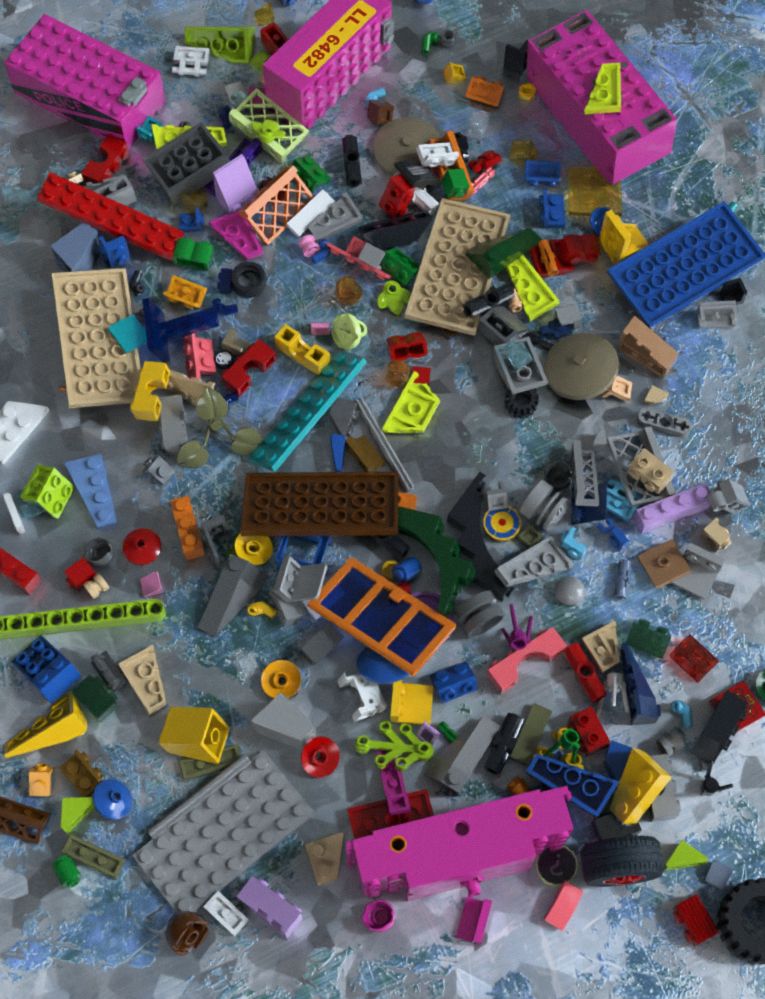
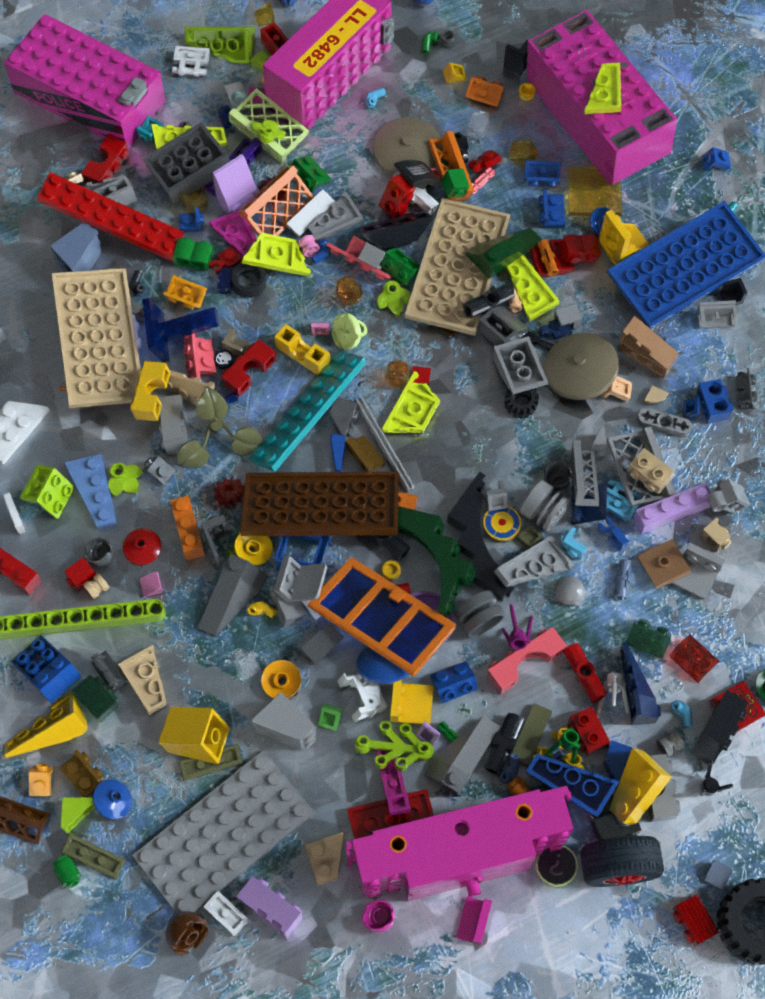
(114, 252): blue bracket -> none
(125, 481): none -> lime plate
(128, 333): teal piece -> none
(199, 796): light grey axle -> none
(223, 309): clear blue arm -> none
(227, 259): none -> red plate
(229, 486): none -> clear red gear
(277, 254): none -> neon yellow wing
(328, 757): red dish -> none
(329, 716): none -> bright green slope
(351, 161): black piece -> none
(380, 111): reddish brown panel -> none
(406, 346): red brick -> none
(406, 570): blue brick -> none
(436, 154): white bracket -> none
(510, 770): none -> medium blue arm
(517, 354): clear light blue bracket -> none
(564, 905): coral slope -> none
(603, 647): tan wing -> none
(684, 857): lime slope -> none
(691, 407): none -> blue slope
(710, 401): none -> blue brick
(716, 158): none -> blue bracket
(746, 382): none -> dark grey hinge

